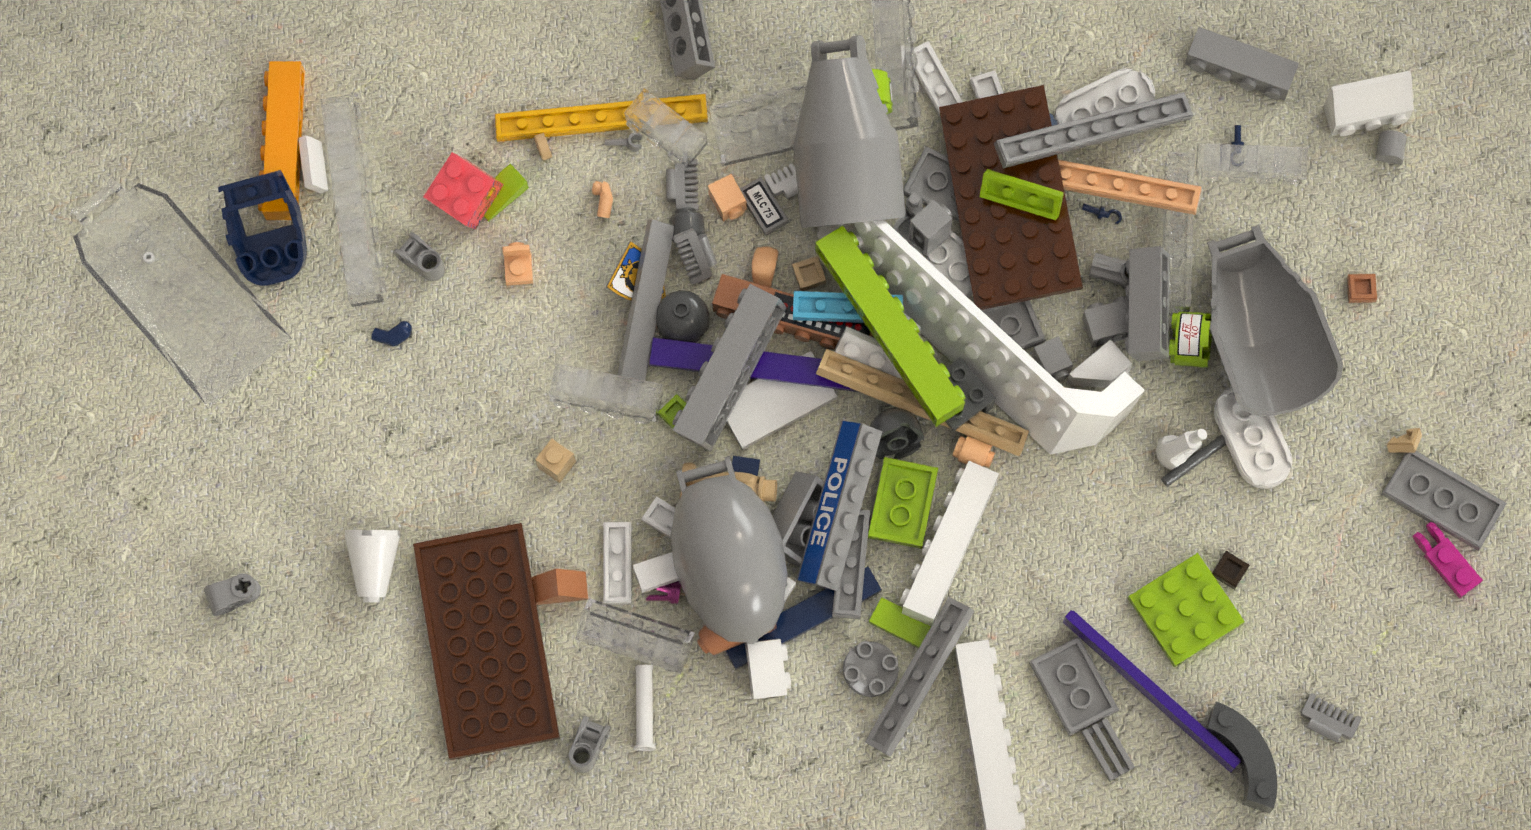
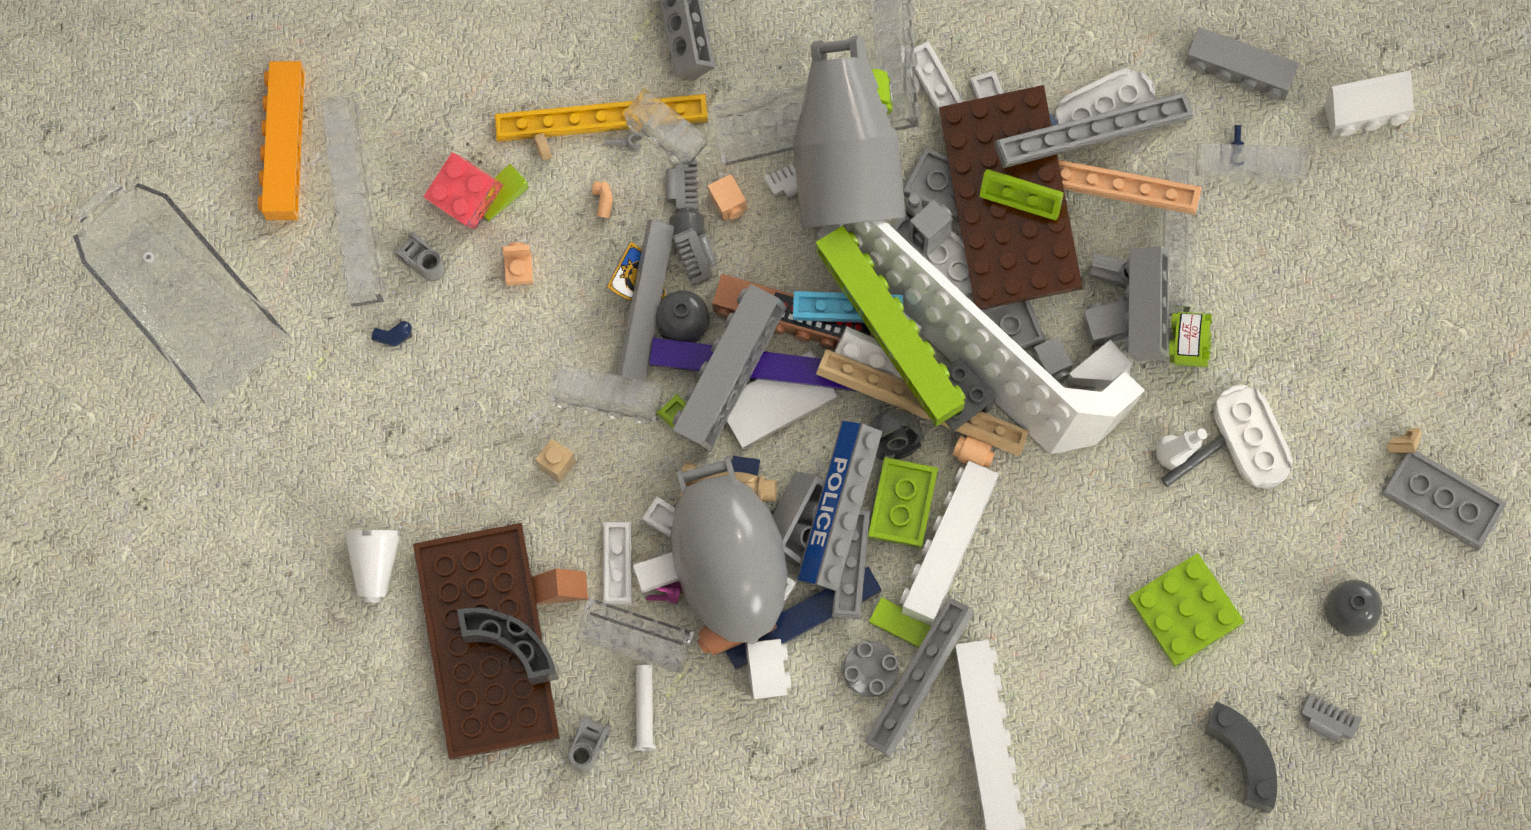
(227, 594): light grey piece -> none
(272, 254): dark blue slope -> none
(313, 164): white tile -> none
(512, 635): none -> dark grey brick
(763, 206): tile -> none
(764, 265): light nougat hair -> none
(809, 273): tan plate -> none
(1074, 686): light grey tile -> none
(1100, 212): dark blue hand -> none
(1116, 742): light grey tile -> none
(1151, 691): dark purple tile -> none
(1230, 570): dark brown tile -> none
(1269, 328): light grey windscreen -> none
(1353, 607): none -> dark grey cylinder
(1361, 288): nougat tile -> none
(1391, 147): light grey brick -> none
(1448, 561): dark pink hinge -> none

